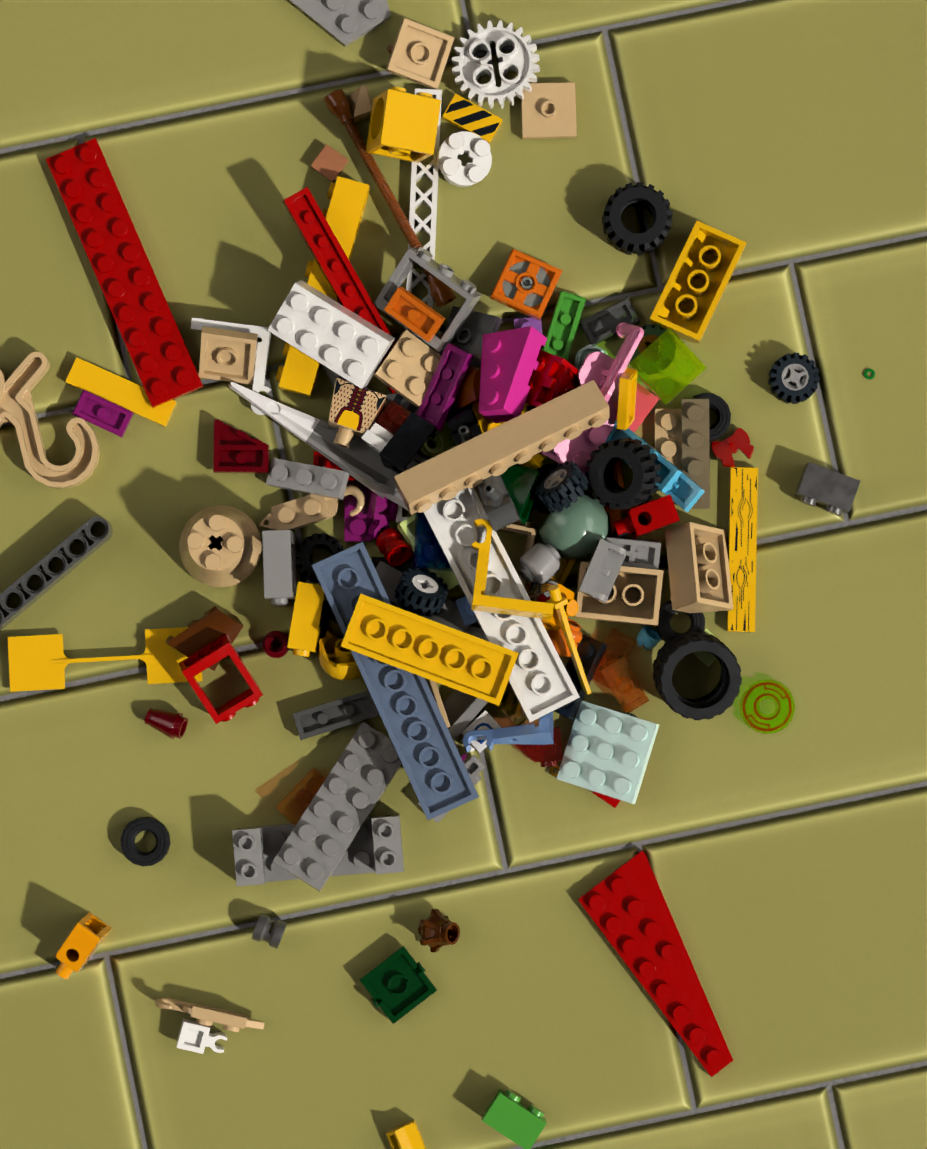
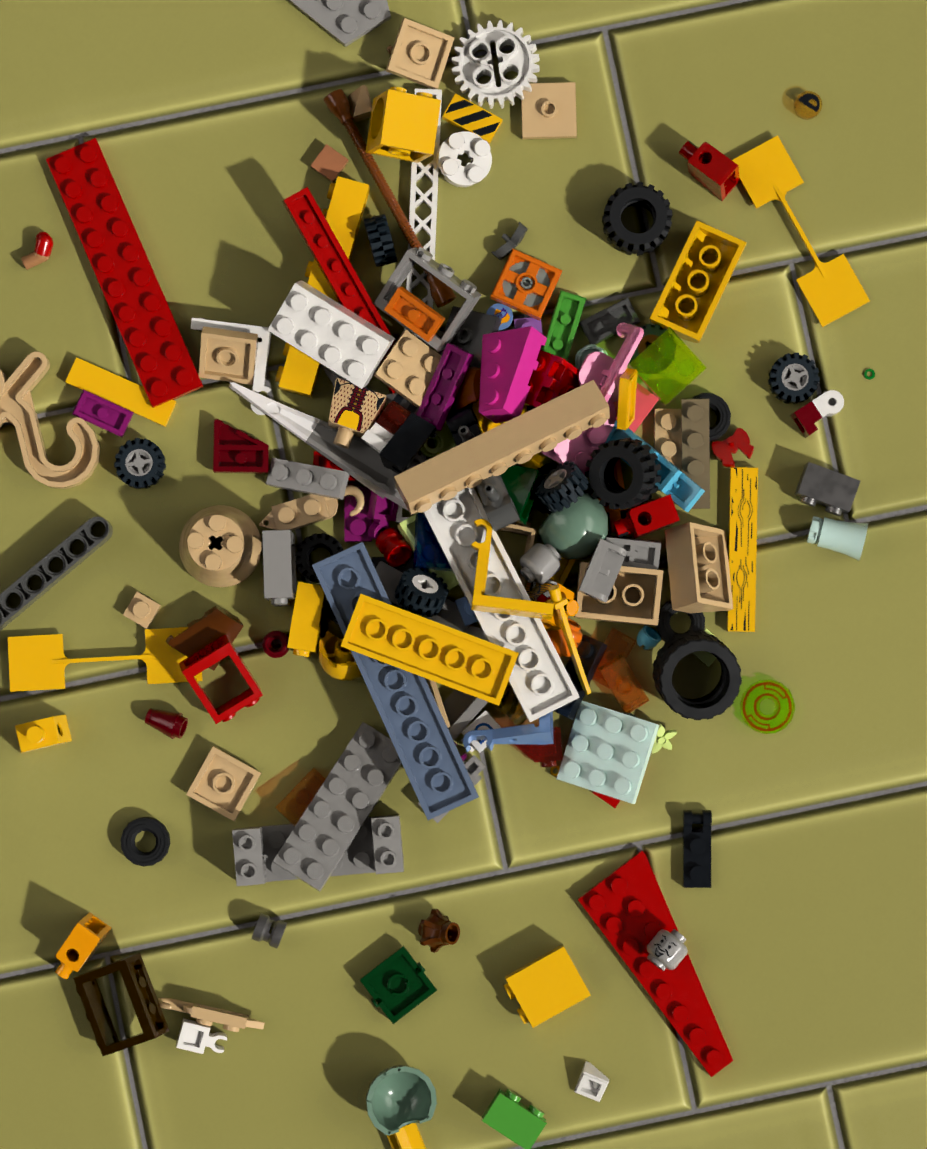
(41, 252): none -> arm
(43, 733): none -> yellow torso
(137, 454): none -> black wheel
(142, 610): none -> tan plate
(142, 998): none -> dark brown window
(223, 783): none -> tan plate
(335, 714): dark grey plate -> none
(380, 240): none -> black wheel
(400, 1098): none -> sand green cylinder
(502, 312): none -> medium blue tile
(511, 243): none -> dark grey piece
(546, 986): none -> yellow brick
(591, 1082): none -> white slope
(662, 739): none -> yellowish green plant
(667, 949): none -> light grey head
(697, 850): none -> black plate
(711, 168): none -> red torso
(808, 105): none -> clear yellow tile
(825, 405): none -> leg
(831, 286): none -> yellow hinge
(838, 536): none -> light aqua plant

